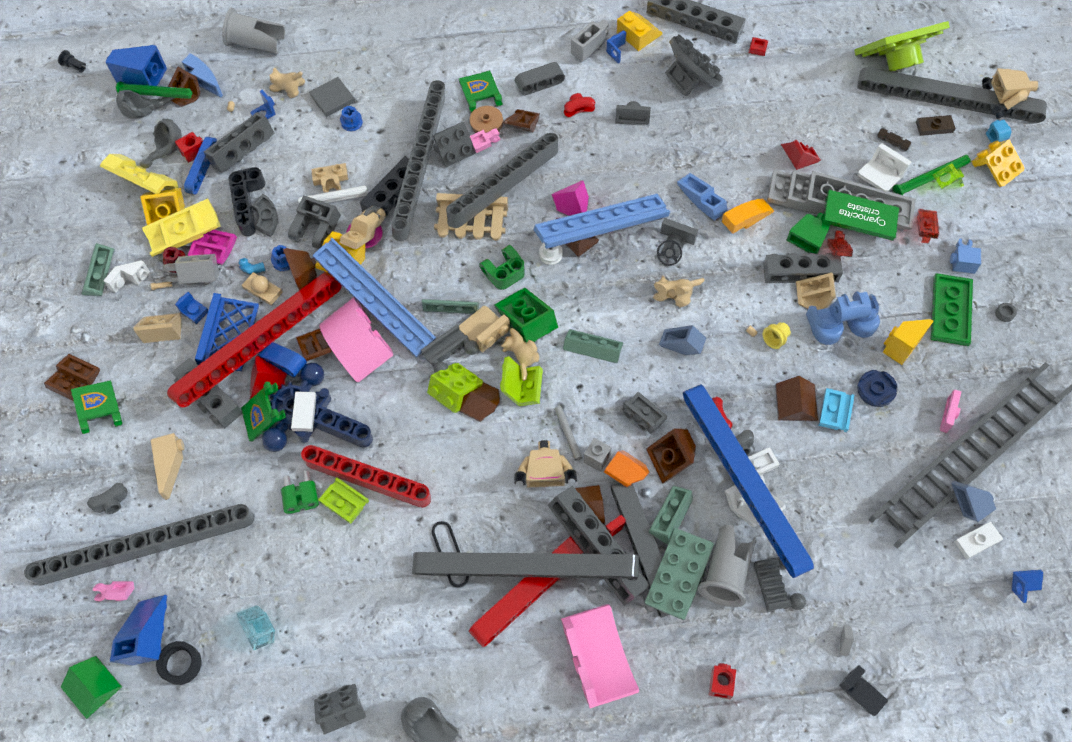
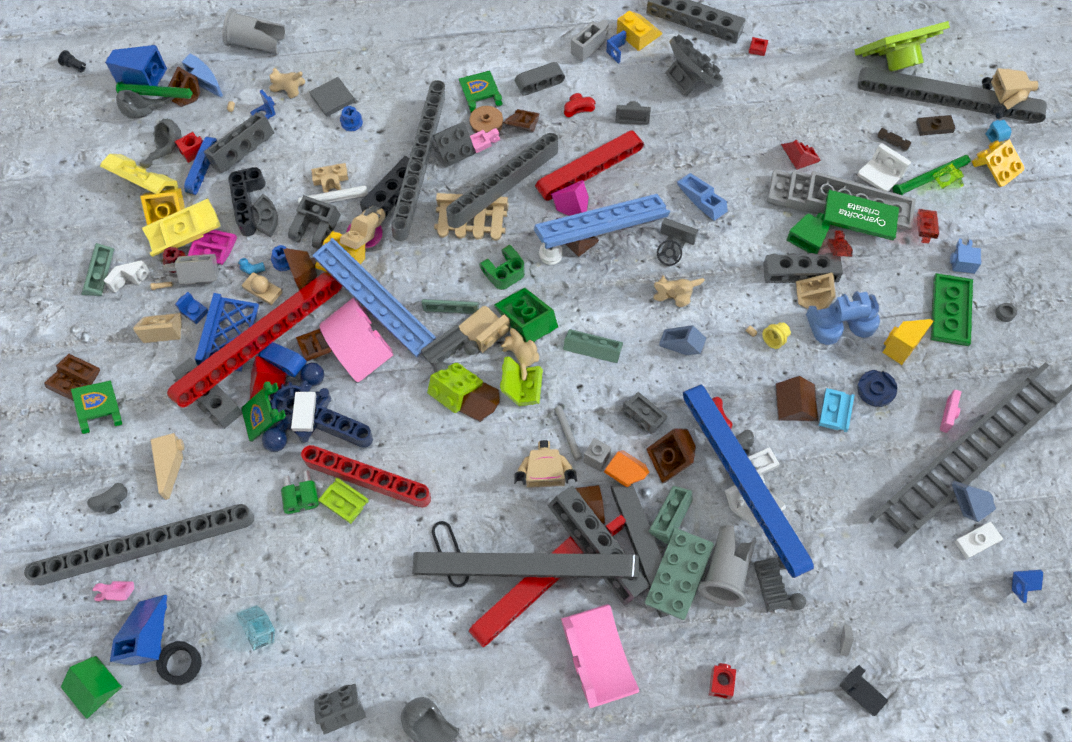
(590, 164): none -> red beam
(746, 214): light orange slope -> none

